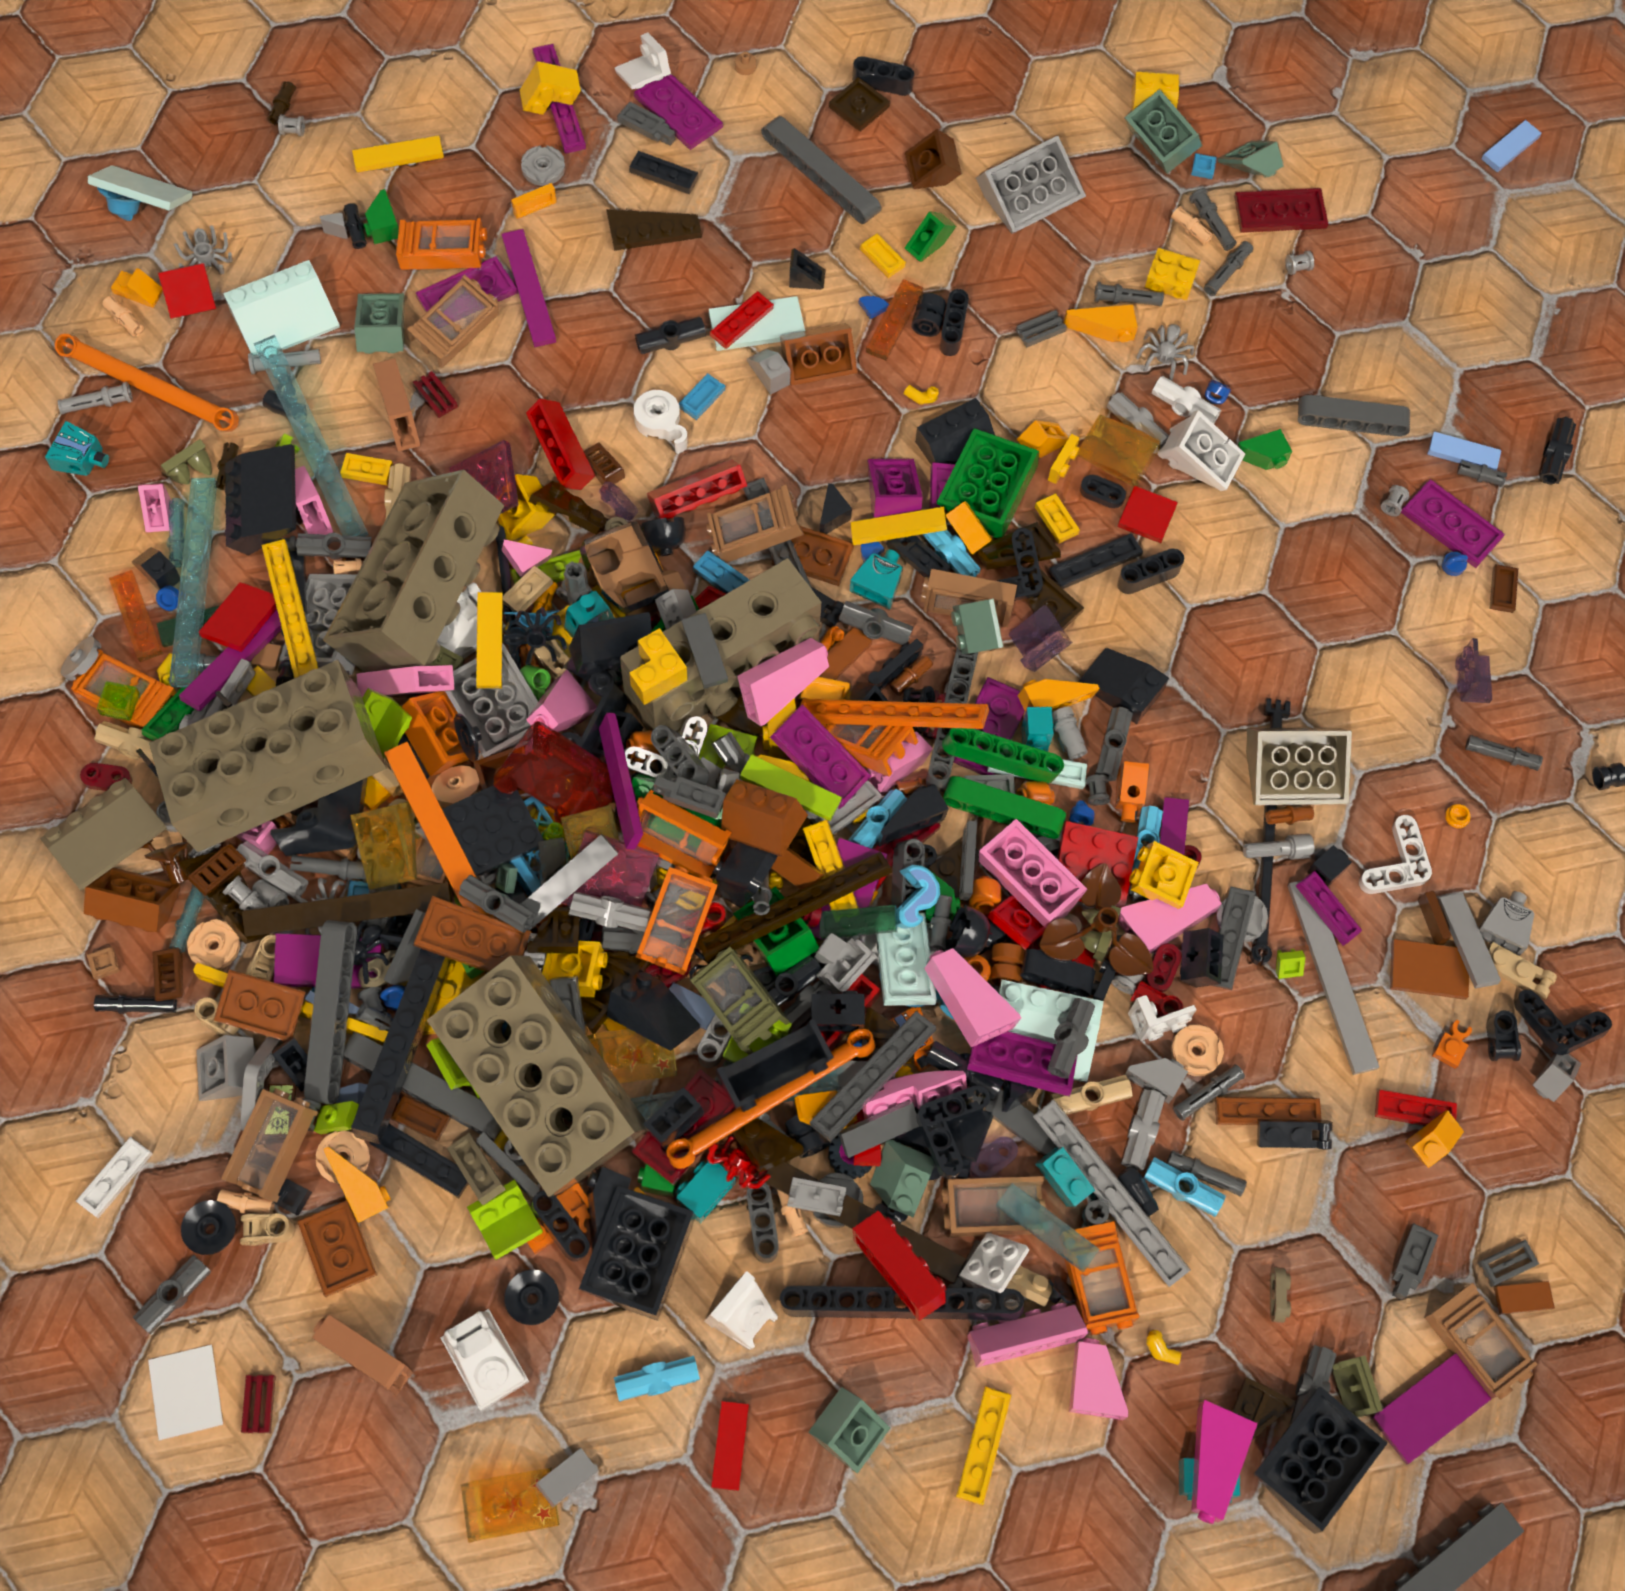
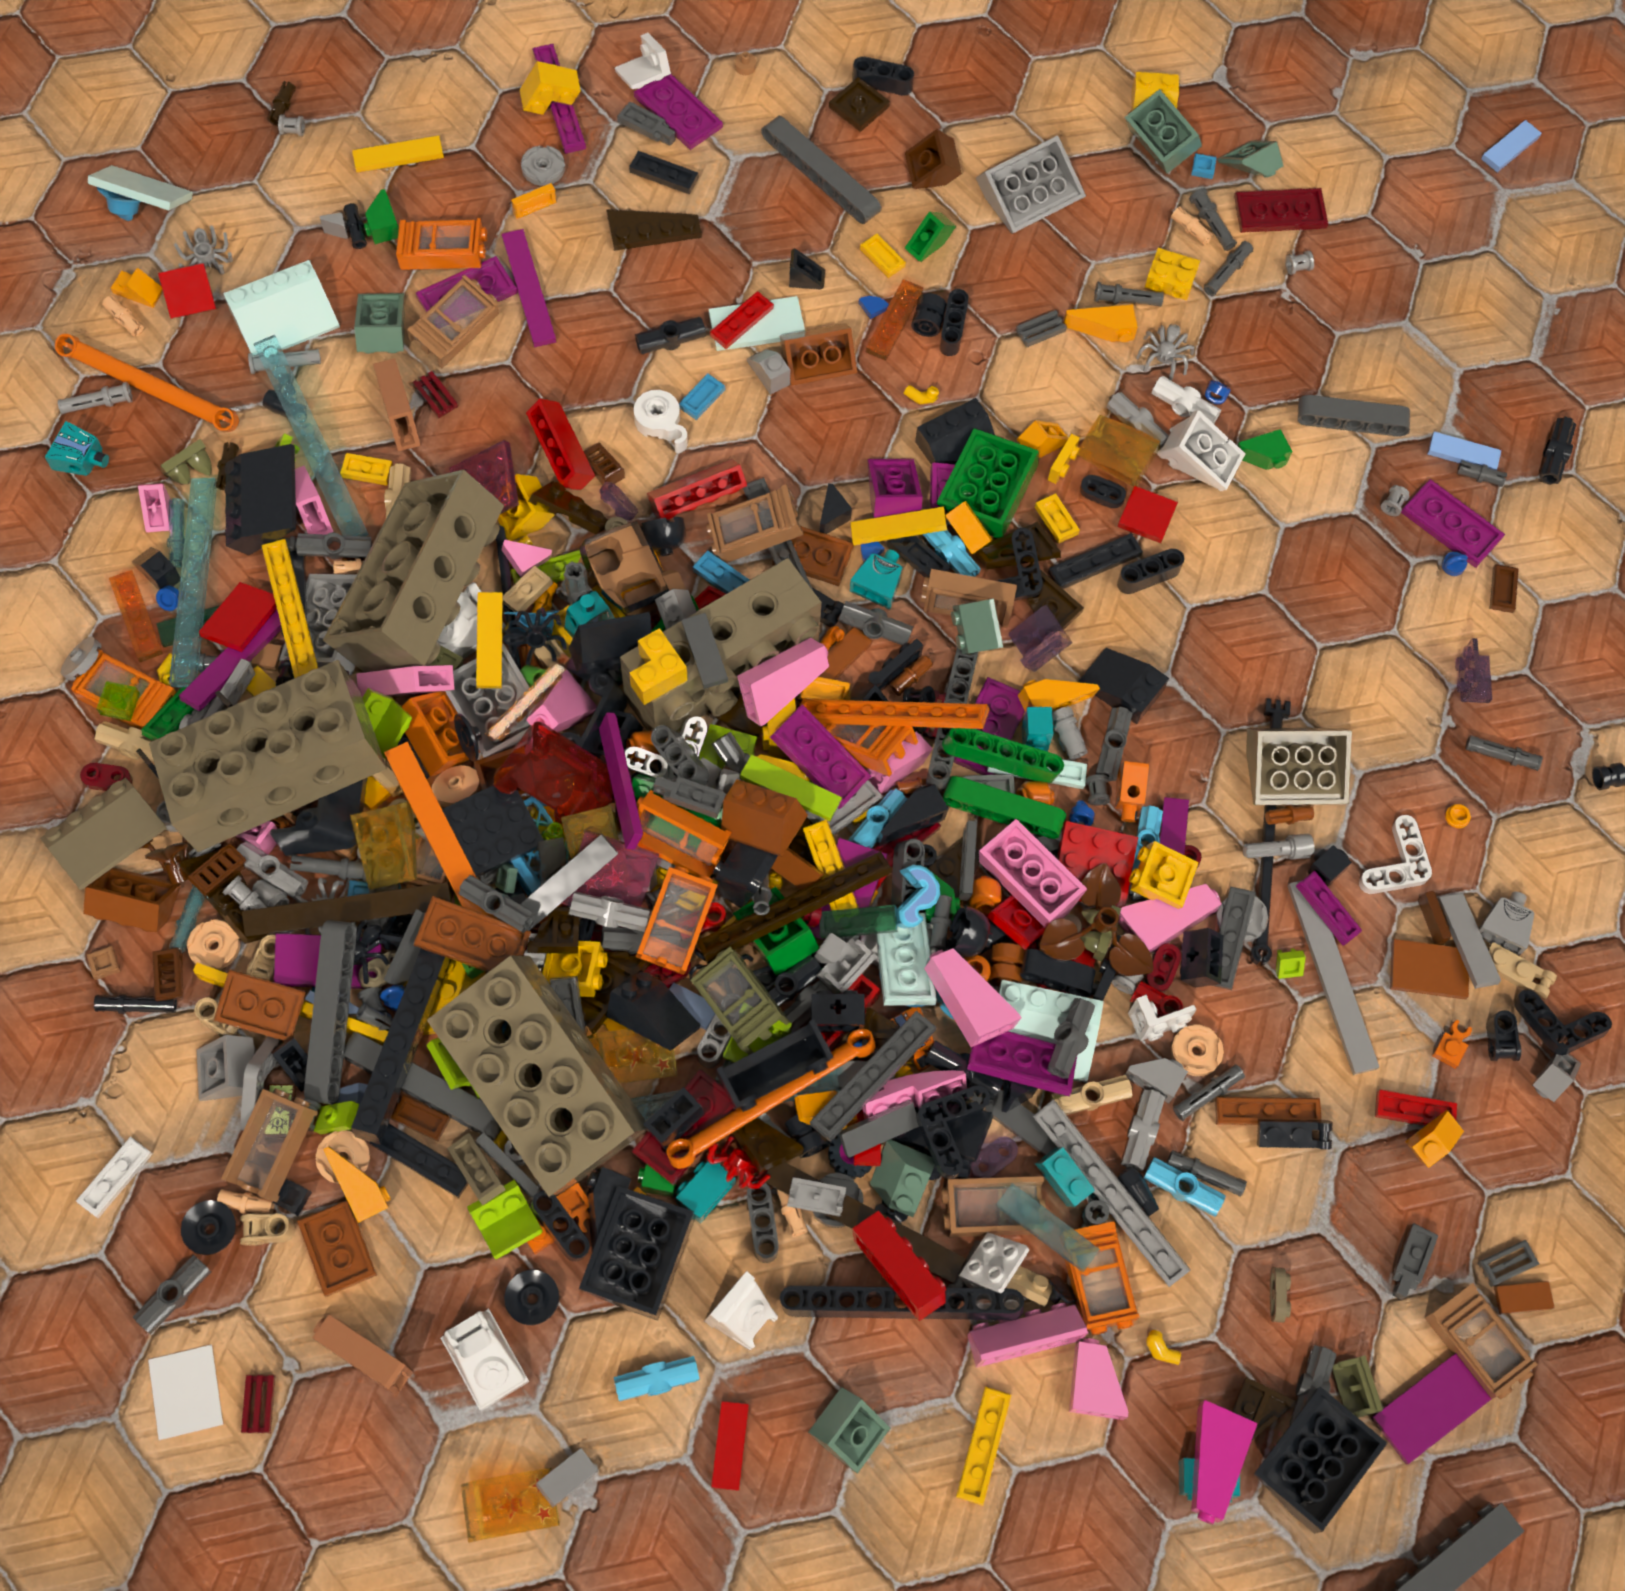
(518, 709): none -> clear orange plate

